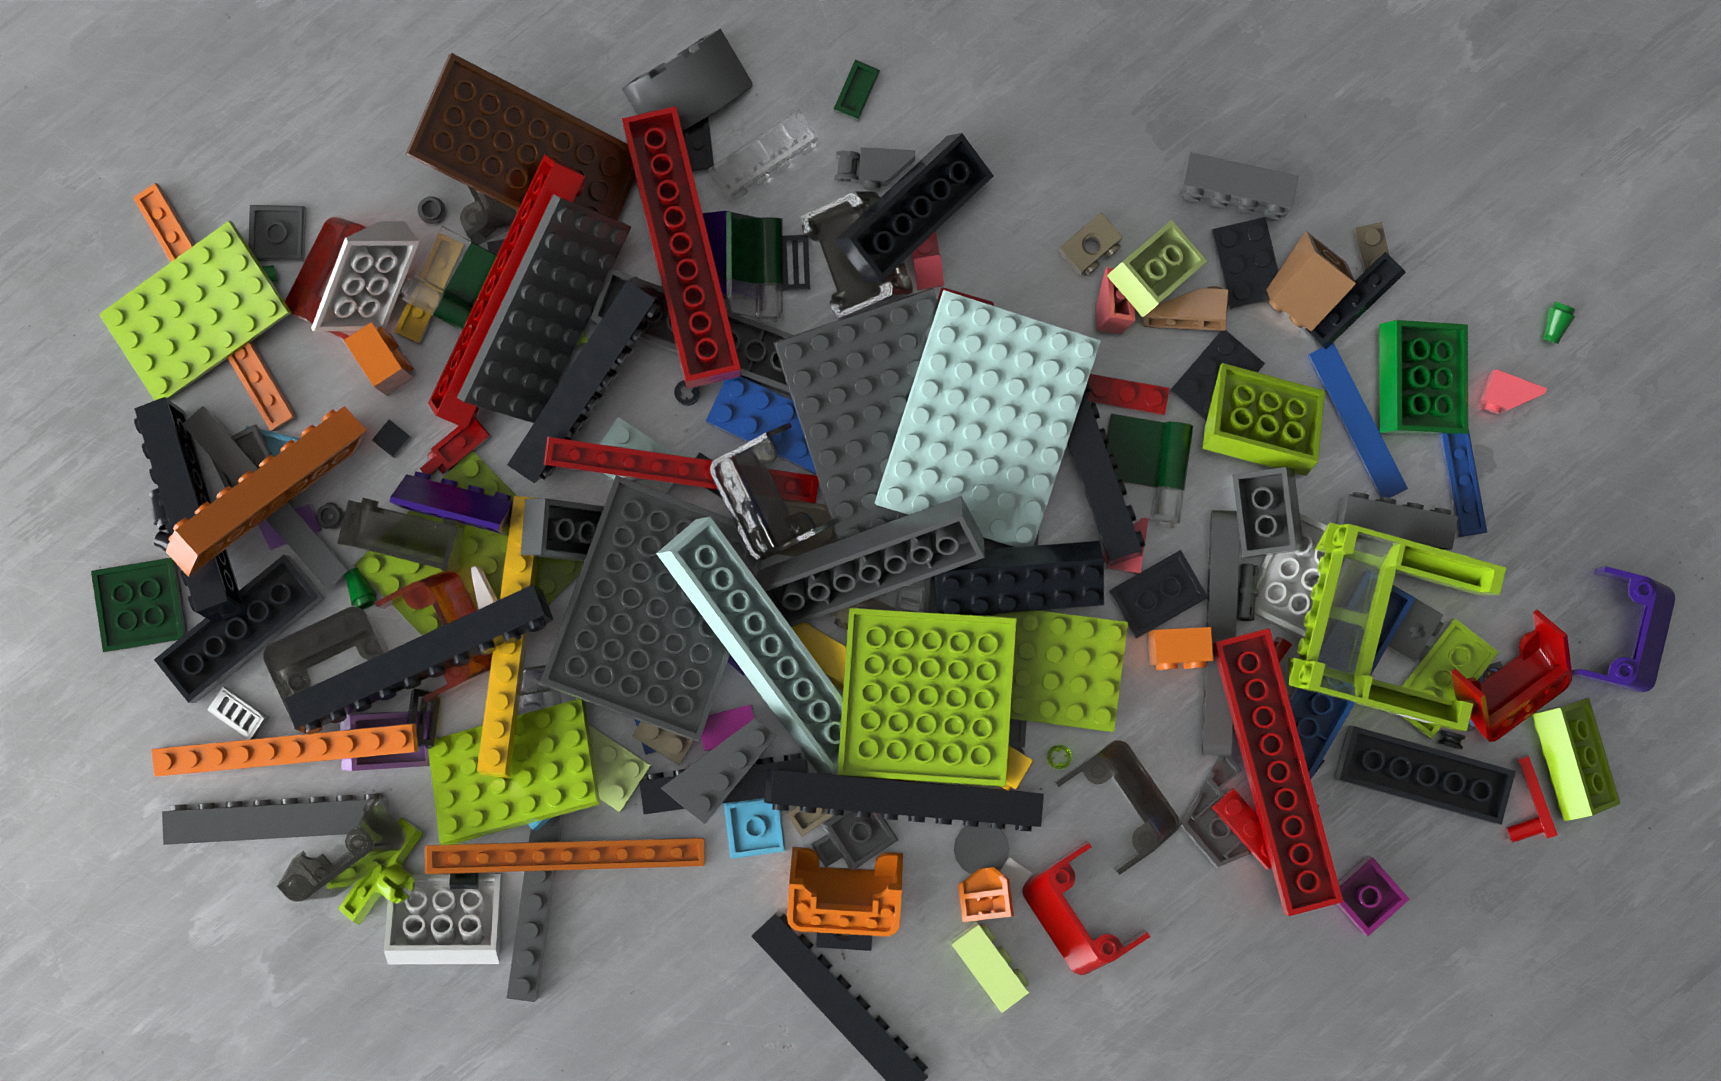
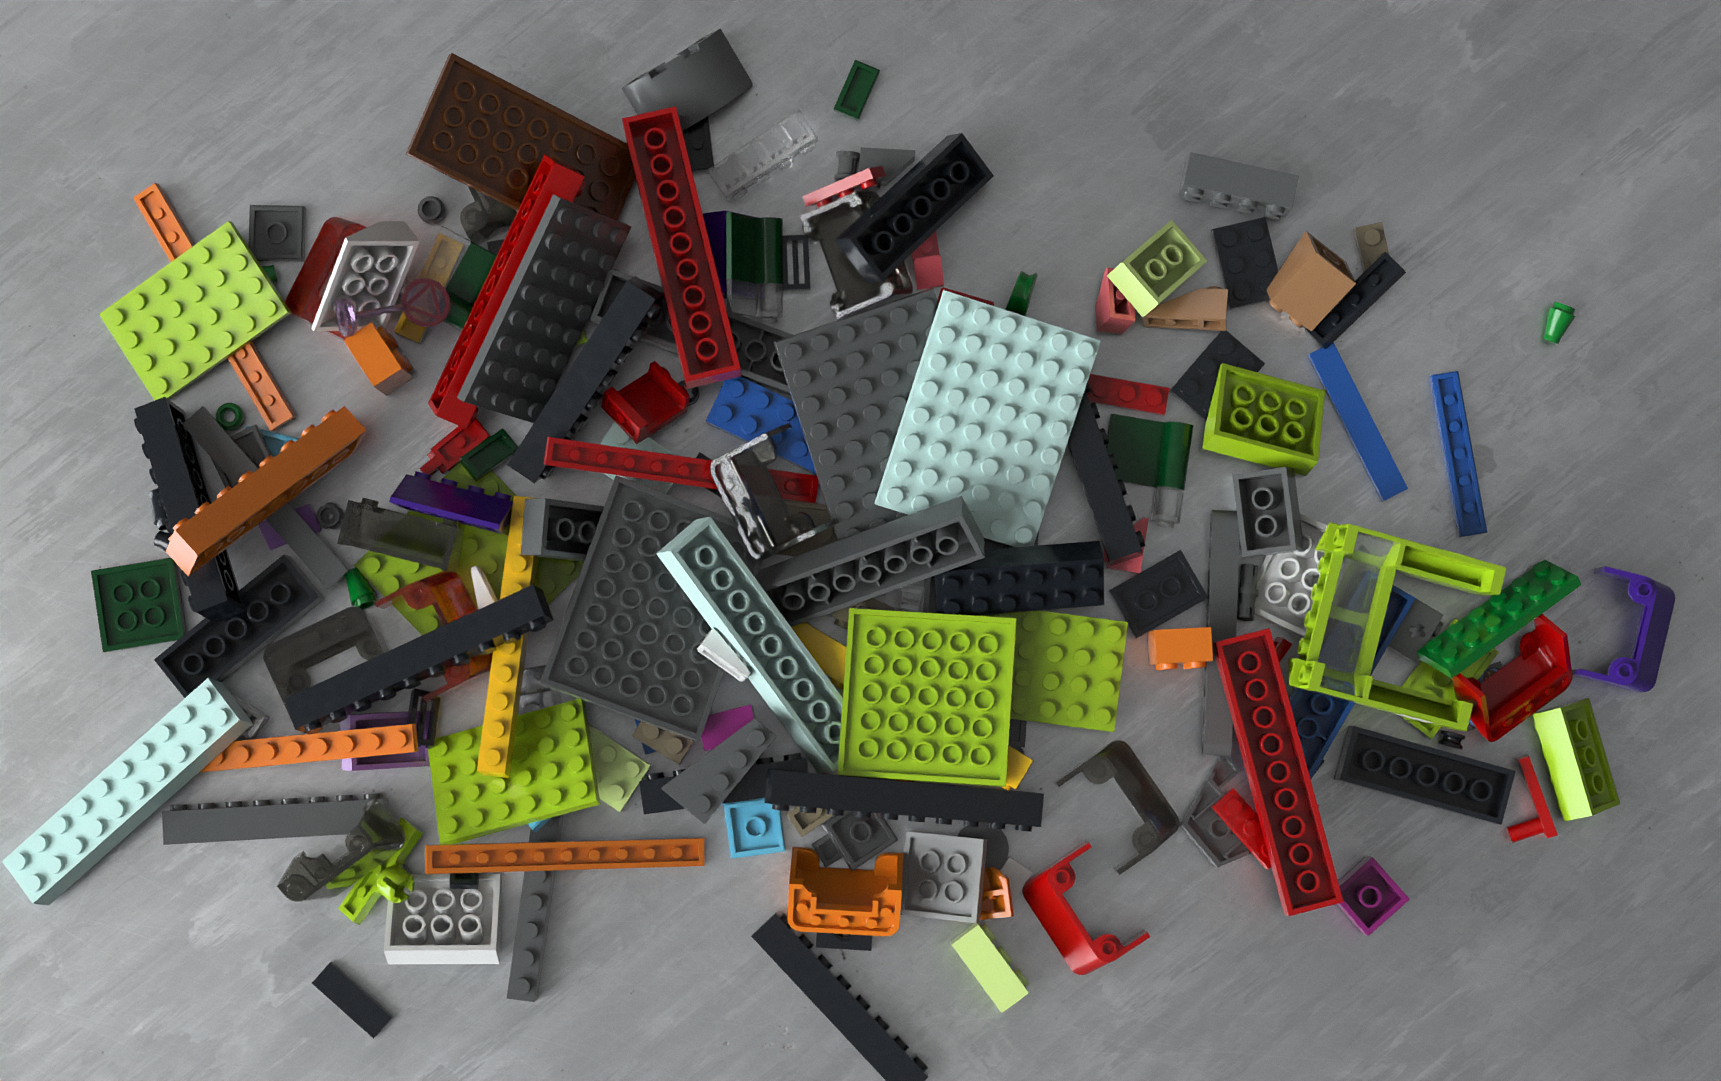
(127, 792): none -> light aqua brick
(223, 410): none -> green plate
(352, 1000): none -> black tile
(391, 438): black tile -> none
(422, 301): none -> piece
(488, 454): none -> dark green tile
(646, 403): none -> red panel
(720, 653): none -> white slope
(864, 179): none -> plate
(943, 876): none -> light grey plate
(1022, 293): none -> green piece
(1058, 748): clear neon green bush -> none
(1098, 230): dark tan brick -> none
(1404, 521): dark grey brick -> none
(1423, 377): green slope -> none
(1498, 618): none -> green plate
(1507, 392): coral slope -> none

